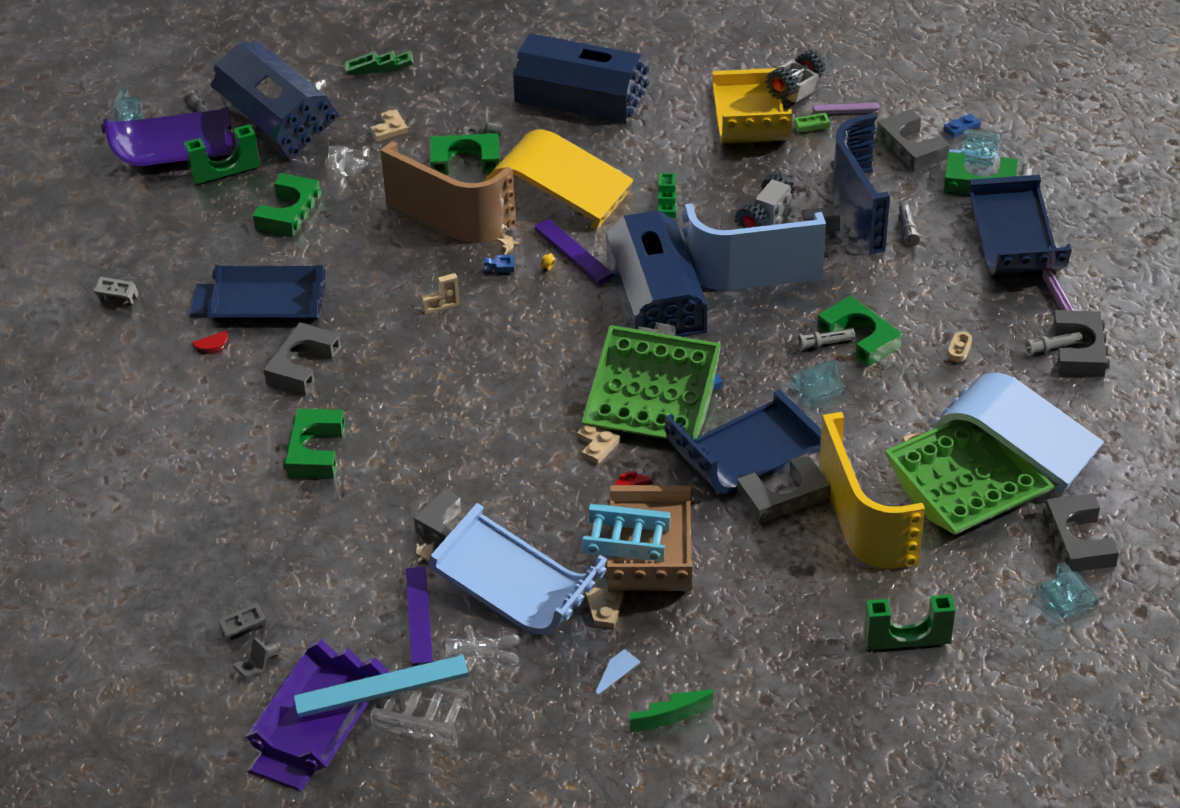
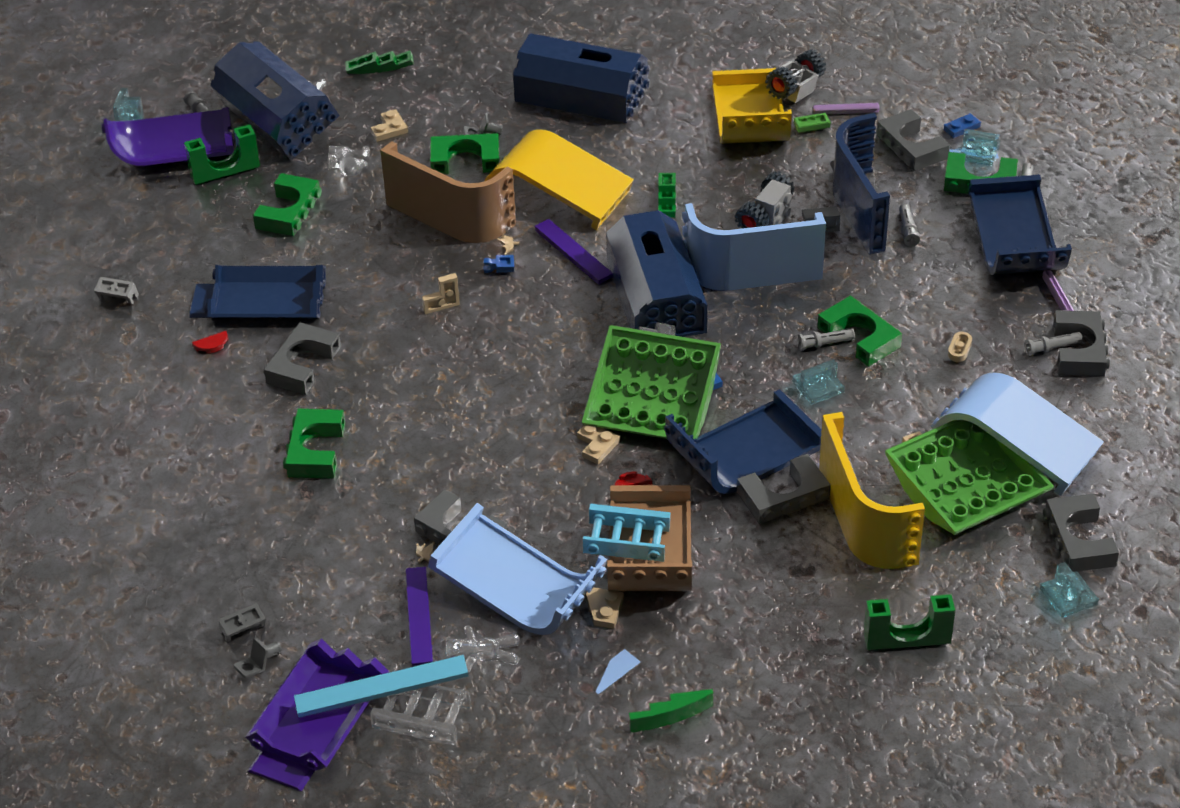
(548, 261): yellow plate -> none

